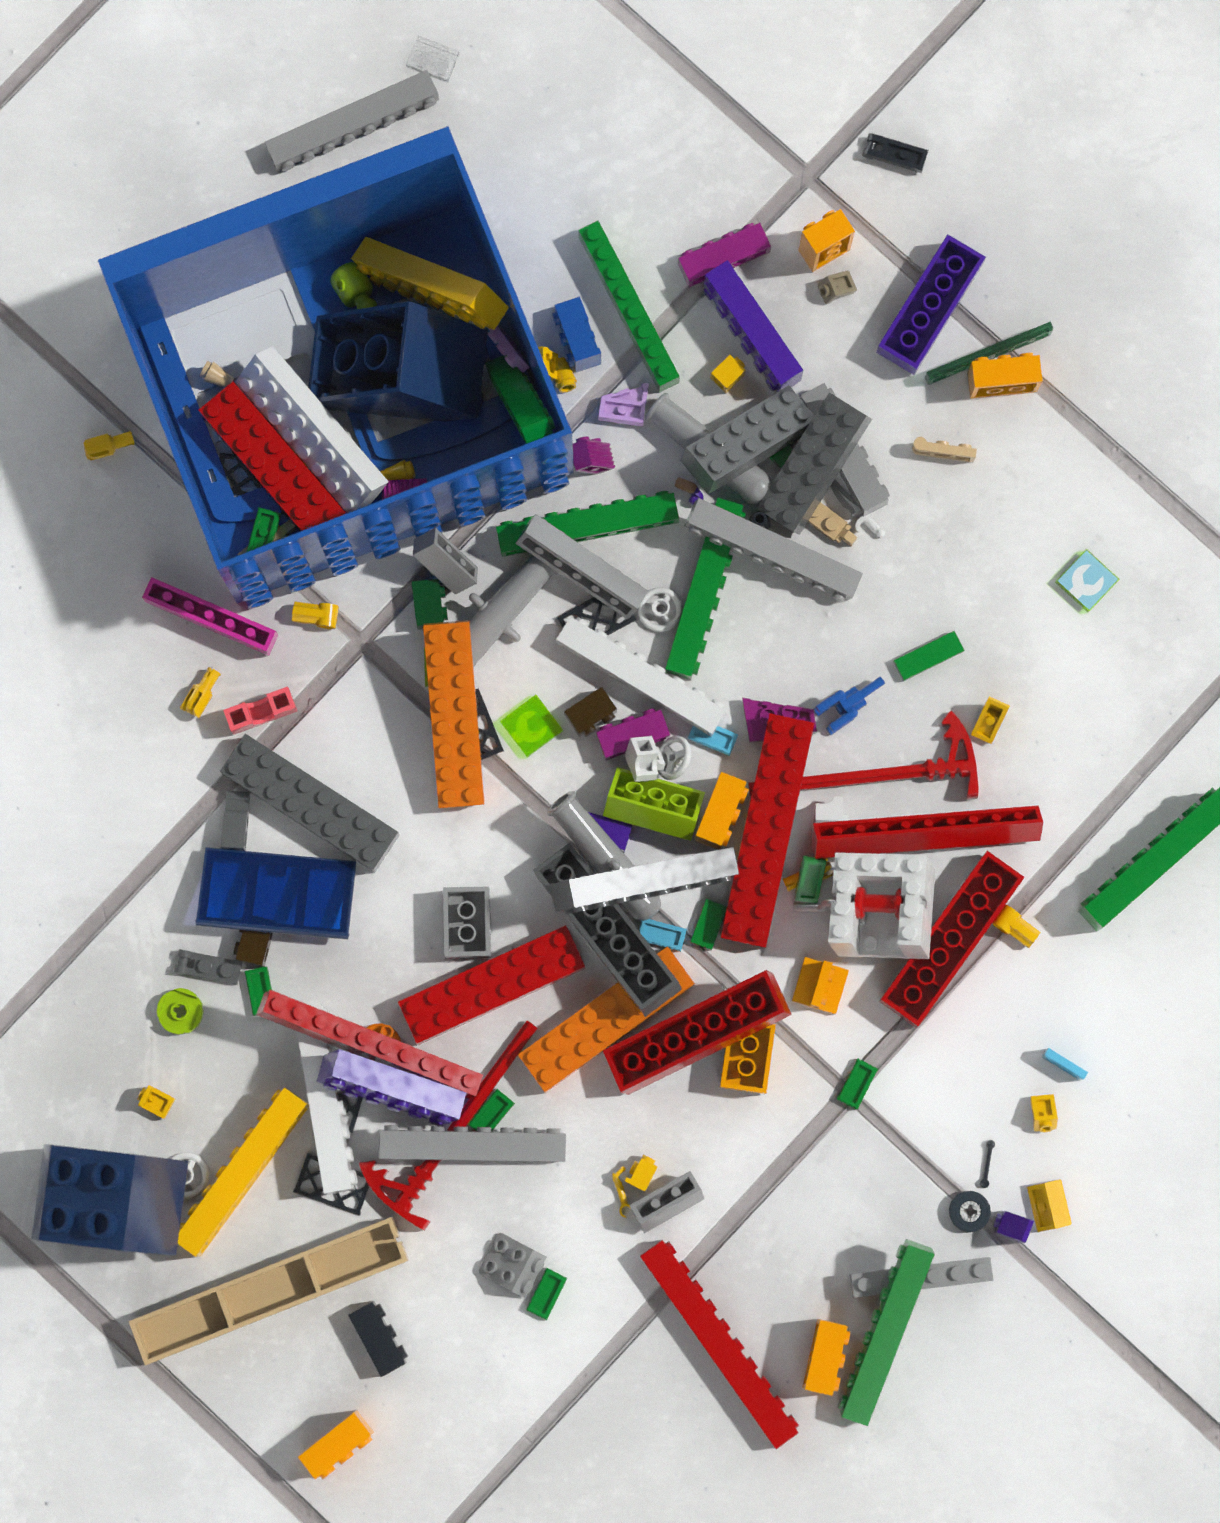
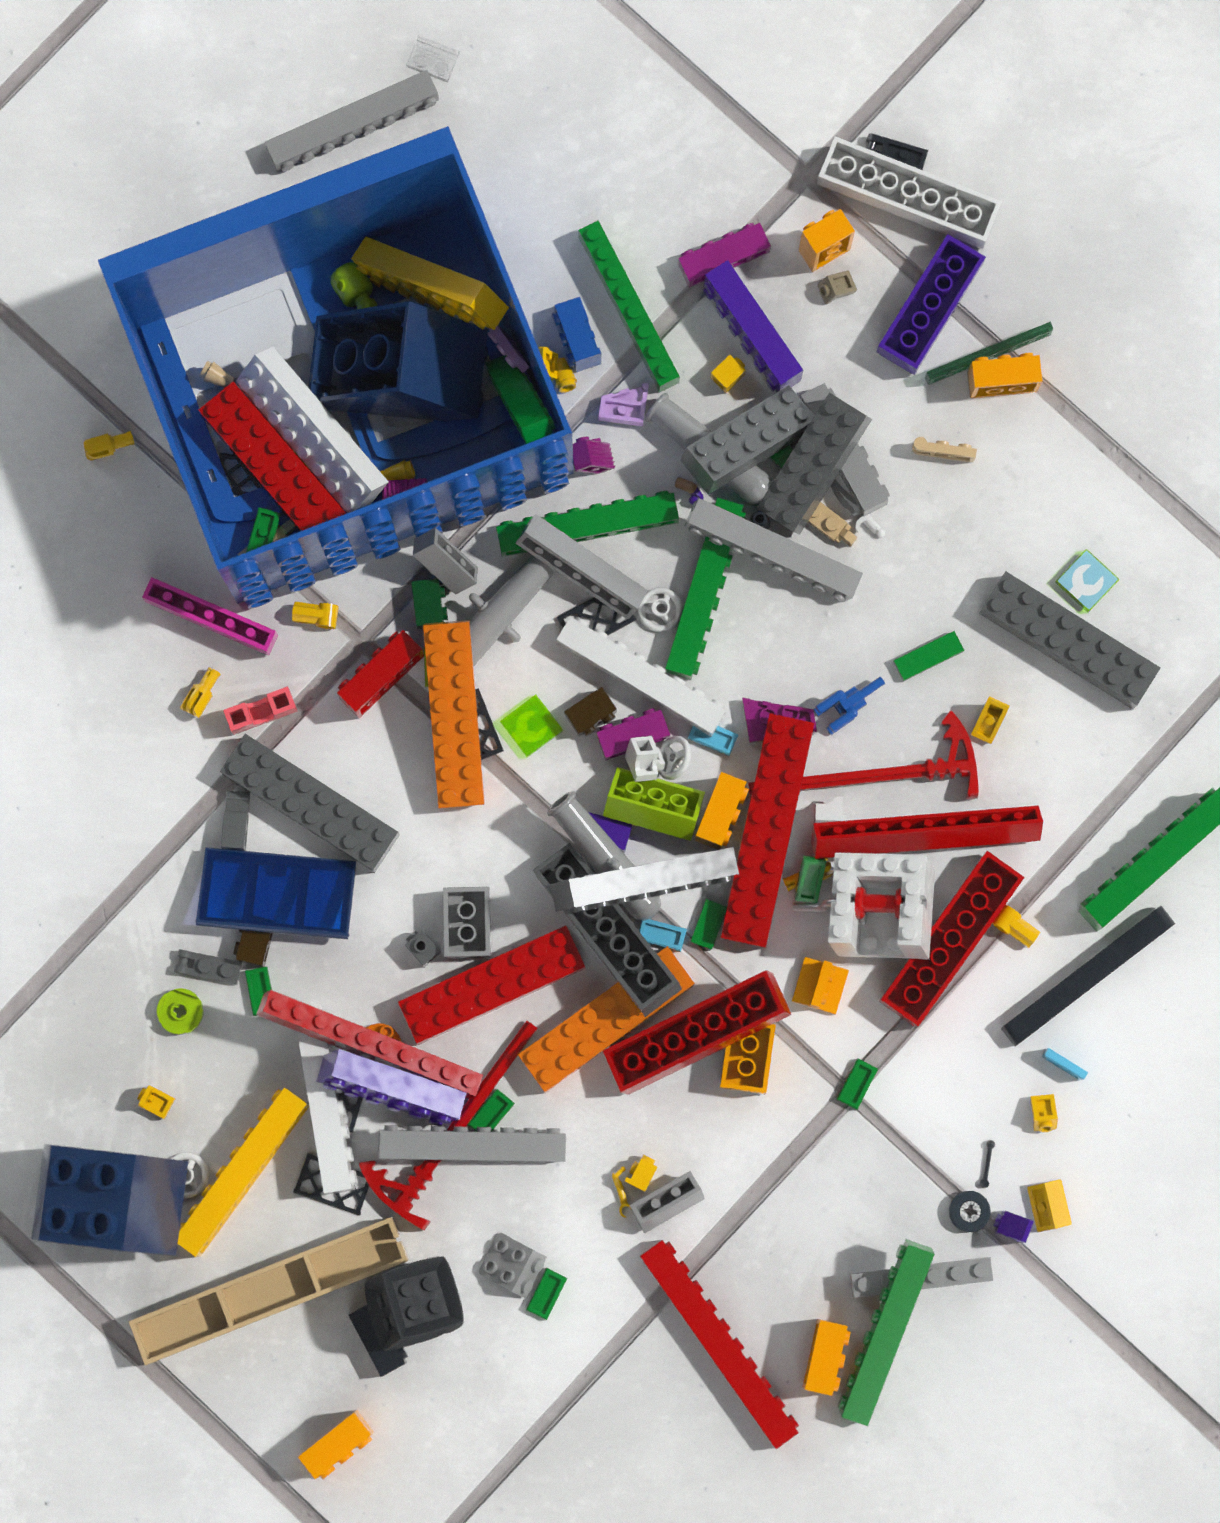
(380, 674): none -> red brick
(414, 1303): none -> black piece
(422, 947): none -> dark grey brick
(908, 192): none -> white brick
(1069, 640): none -> dark grey brick
(1088, 976): none -> black beam

